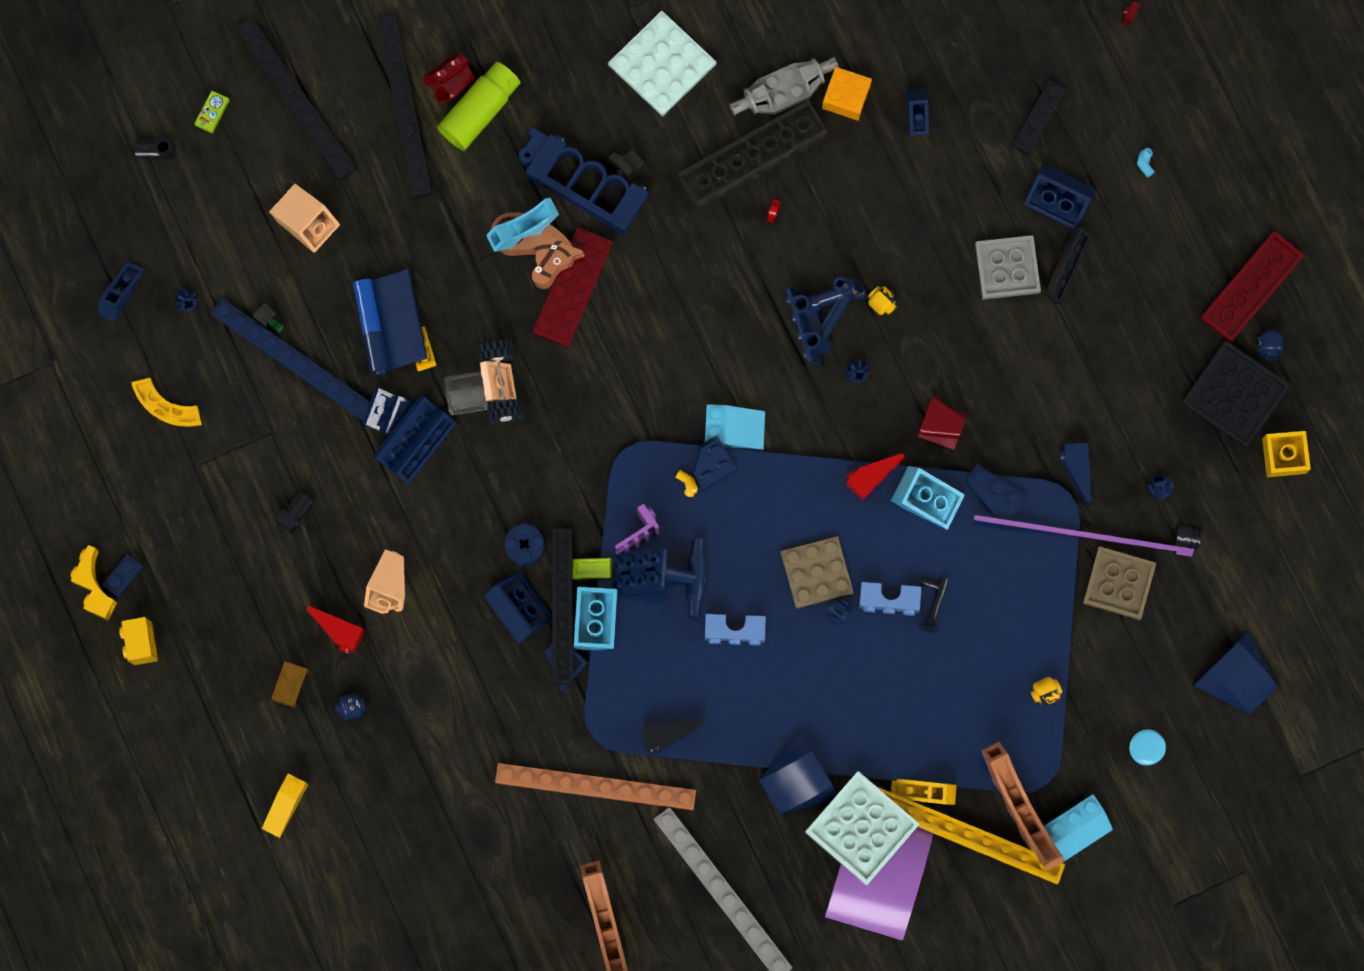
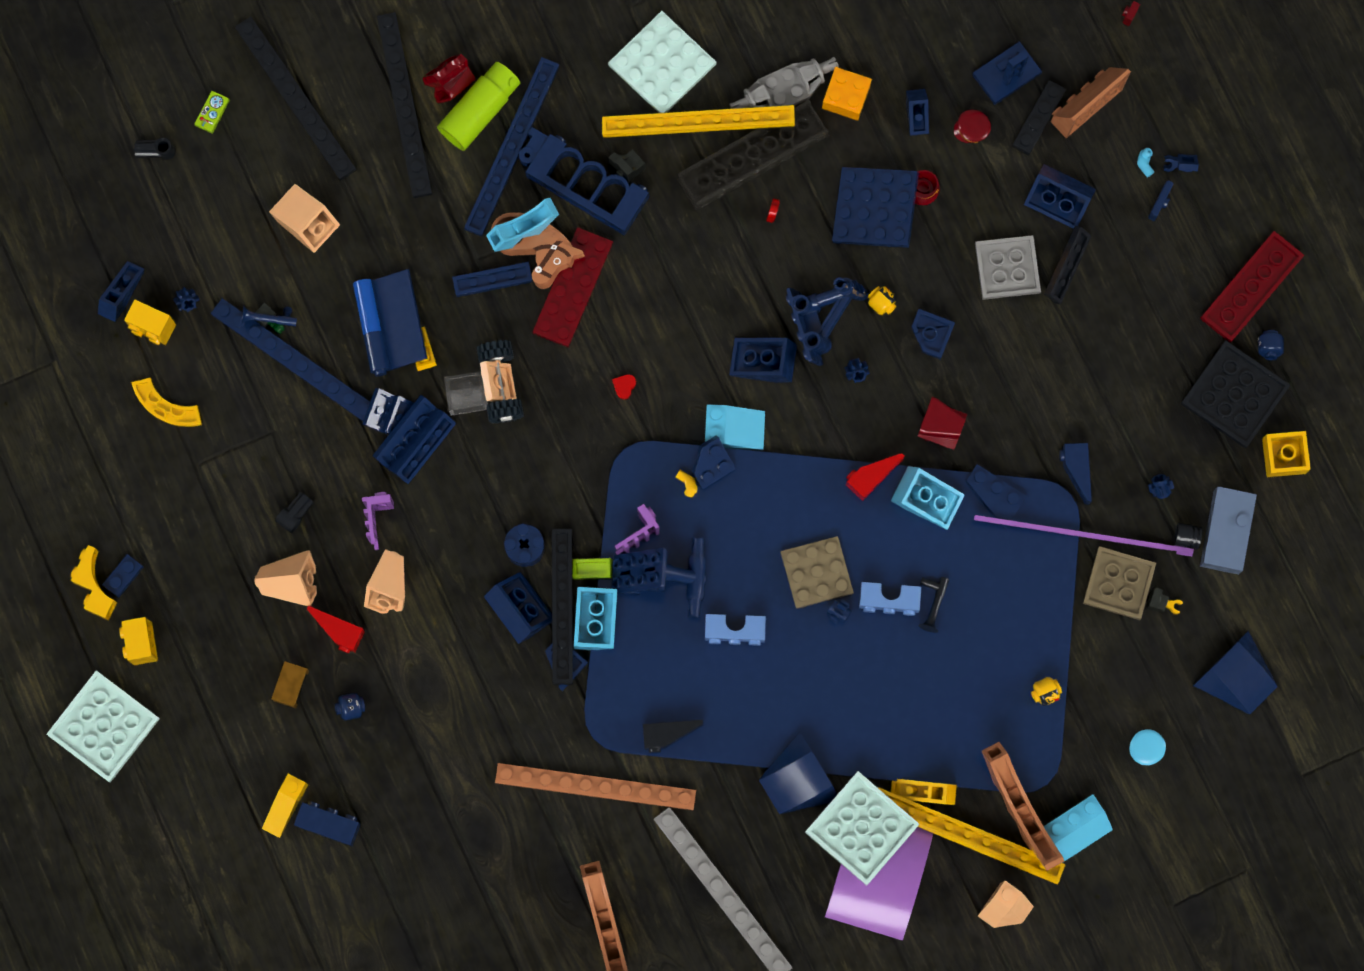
(103, 726): none -> light aqua plate
(149, 322): none -> yellow brick
(286, 319): none -> dark blue piece
(289, 579): none -> light nougat slope
(327, 823): none -> dark blue brick
(379, 502): none -> medium lavender plate
(492, 279): none -> dark blue plate
(511, 147): none -> dark blue plate
(624, 385): none -> red tile
(698, 121): none -> yellow plate
(763, 359): none -> dark blue slope
(875, 207): none -> dark blue plate
(927, 188): none -> dark red piece
(932, 333): none -> dark blue plate
(972, 126): none -> dark red piece
(1006, 907): none -> light nougat slope
(1007, 73): none -> dark blue piece
(1090, 100): none -> nougat slope
(1159, 602): none -> pearl dark grey piece
(1162, 200): none -> dark blue plate
(1183, 162): none -> dark blue plate
(1228, 530): none -> sand blue brick

